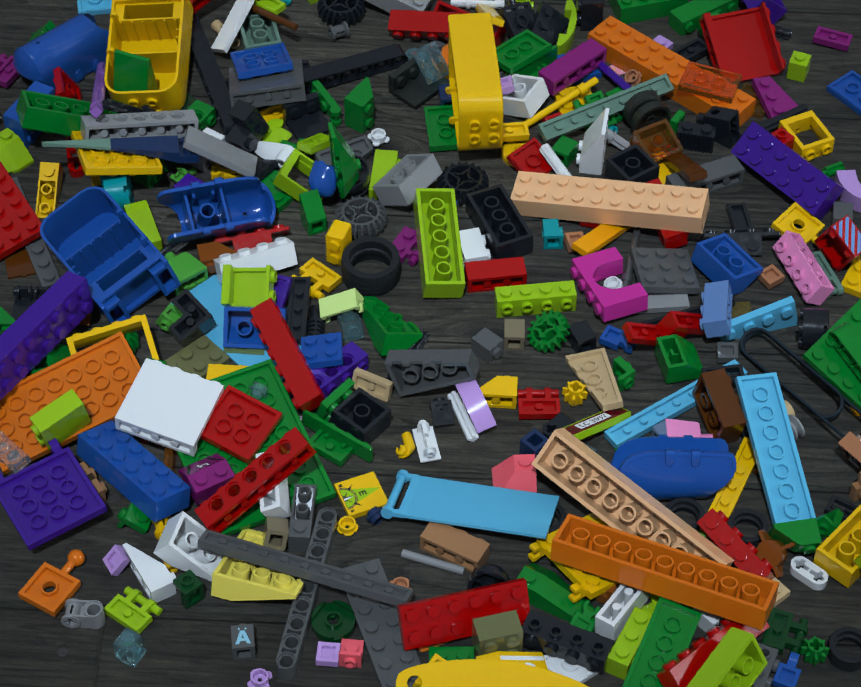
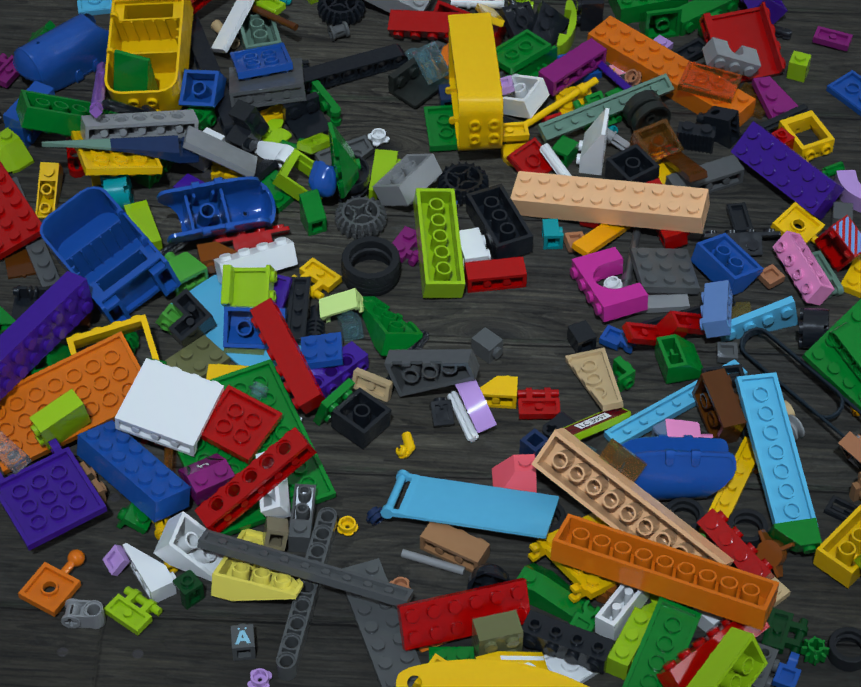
(65, 85): red plate -> none
(129, 647): clear light blue brick -> none
(181, 172): bright green piece -> none
(202, 88): none -> blue slope
(328, 654): lavender plate -> none
(333, 442): green bracket -> none
(333, 632): dark green plate -> none
(337, 239): yellow brick -> none
(351, 653): coral bracket -> none
(360, 107): green slope -> none
(360, 494): yellow tile -> none
(426, 442): white hinge -> none
(514, 334): dark tan brick -> none
(535, 298): lime brick -> none
(548, 331): green gear -> none
(574, 393): yellow gear -> none
(623, 460): none -> clear orange tile
(662, 22): none -> green slope
(674, 122): green tile -> none
(720, 56): none -> light grey arch
(808, 573): white beam -> none
(829, 522): green bracket -> none

